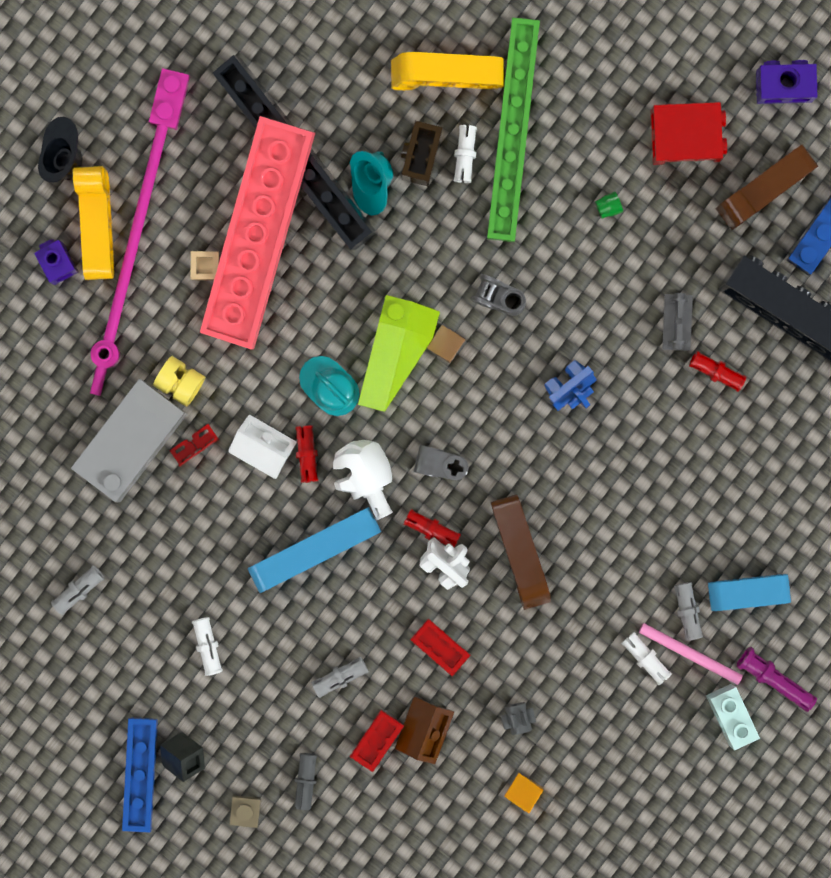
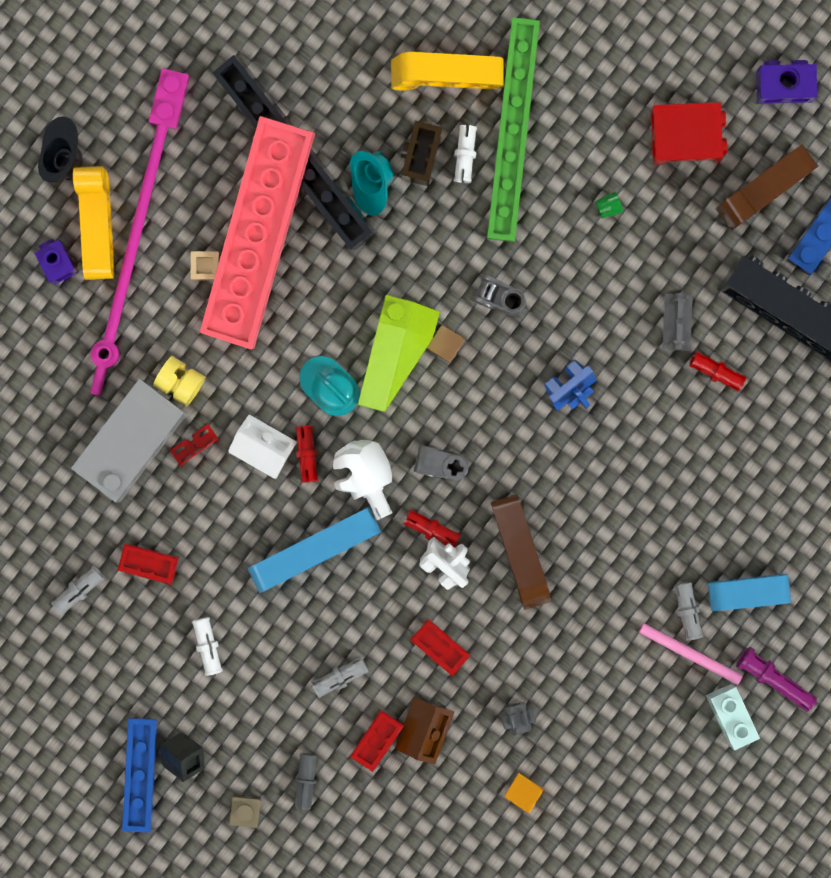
(148, 564): none -> red plate
(646, 658): white pin -> none

